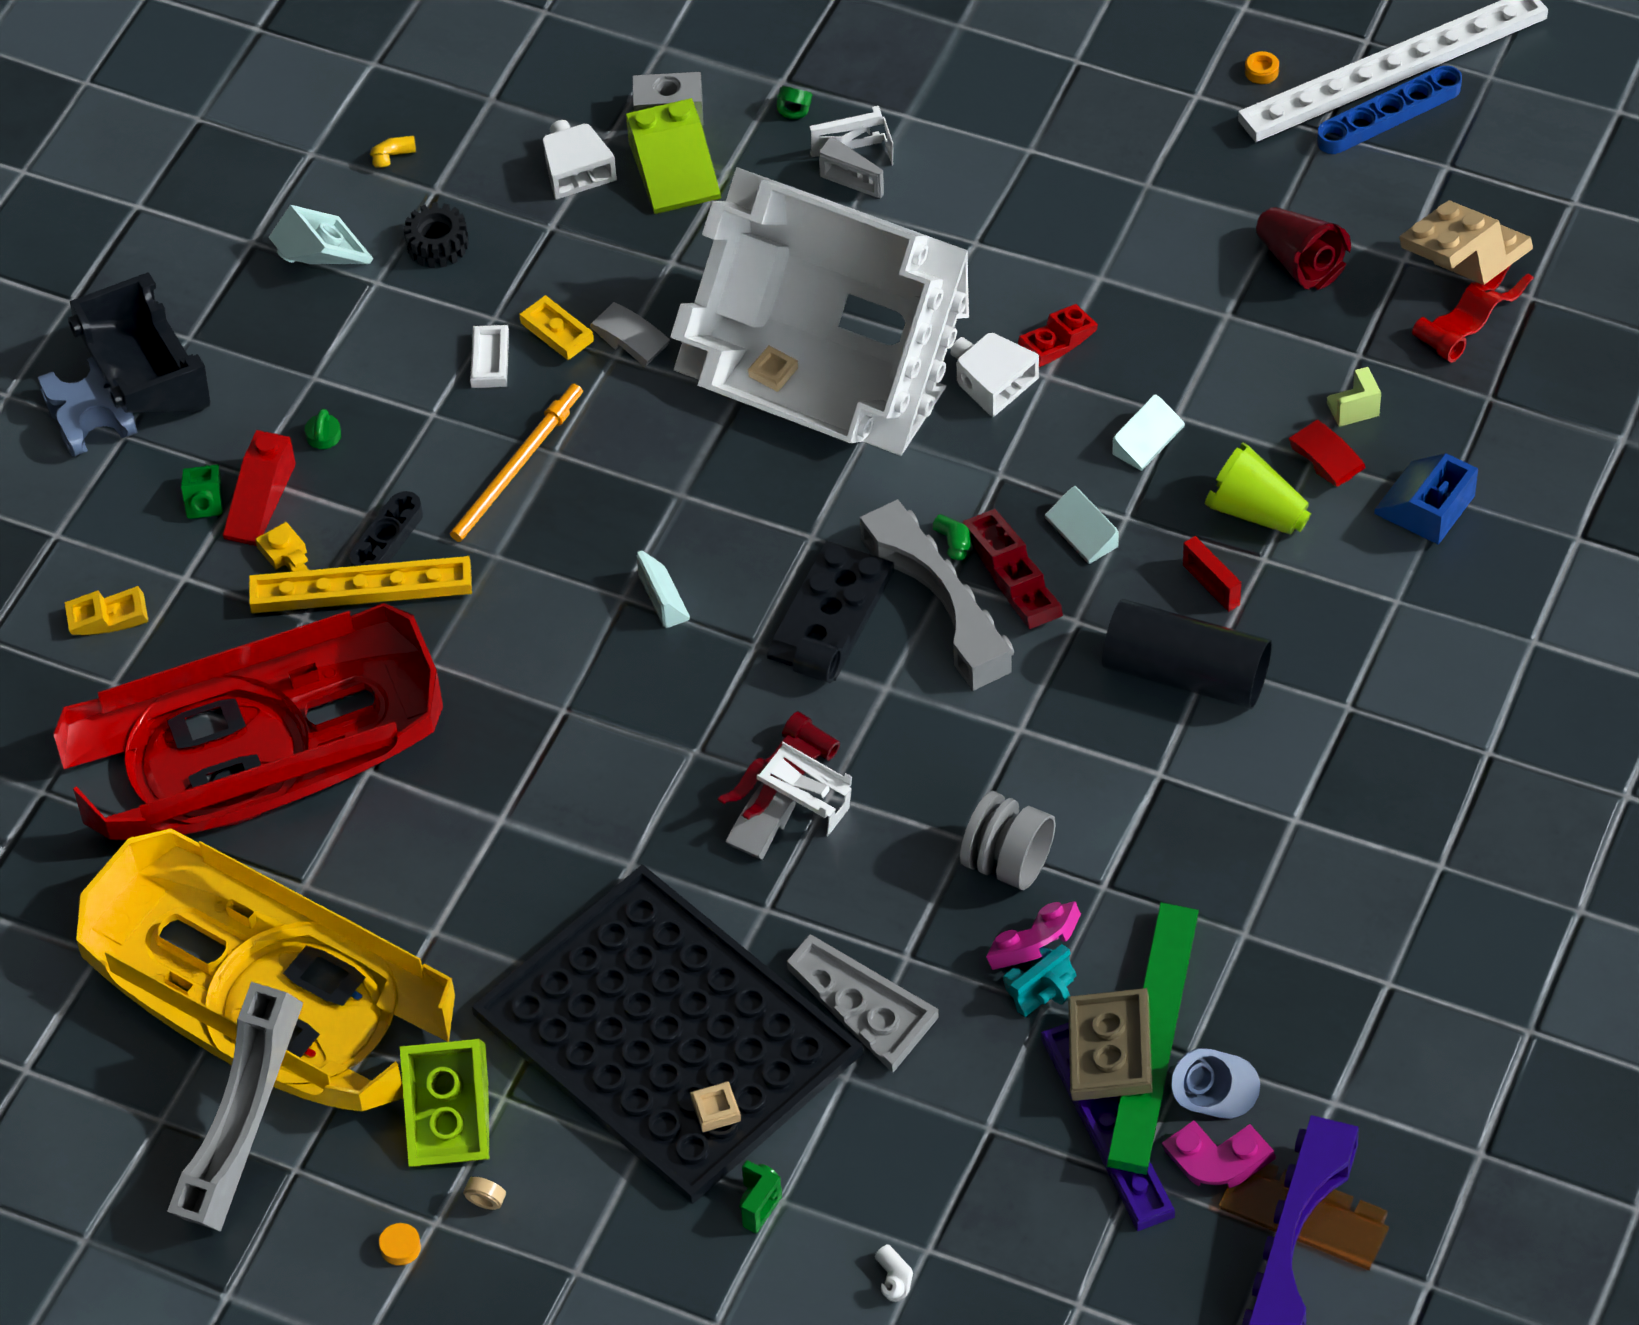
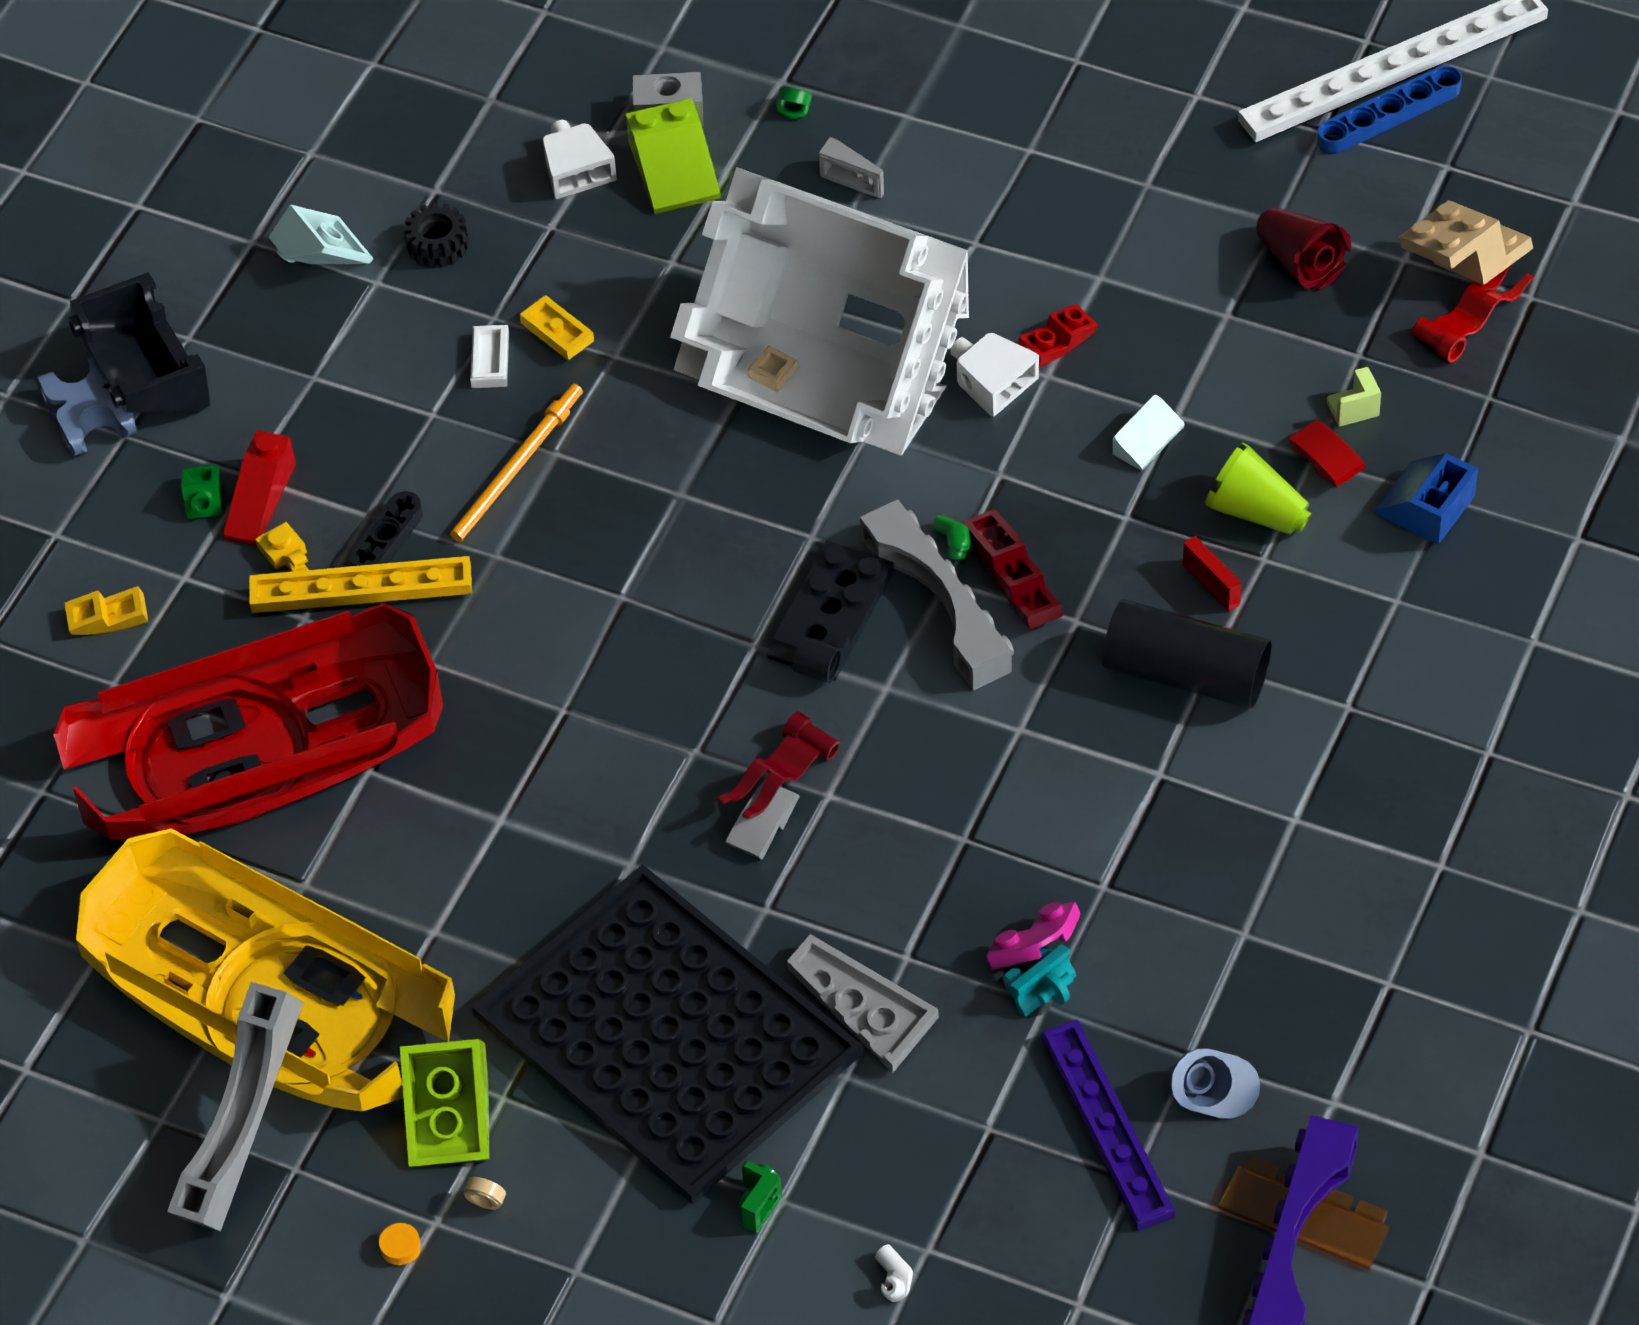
(323, 430): green tile -> none
(391, 146): yellow arm -> none
(630, 331): light grey slope -> none
(661, 590): light aqua slope -> none
(715, 1106): tan tile -> none
(794, 780): white piece -> none
(857, 126): white piece -> none
(1007, 840): light grey wheel -> none
(1083, 525): light aqua slope -> none
(1110, 1044): dark tan tile -> none
(1165, 985): green tile -> none
(1213, 1165): dark pink plate -> none
(1261, 67): light orange tile -> none

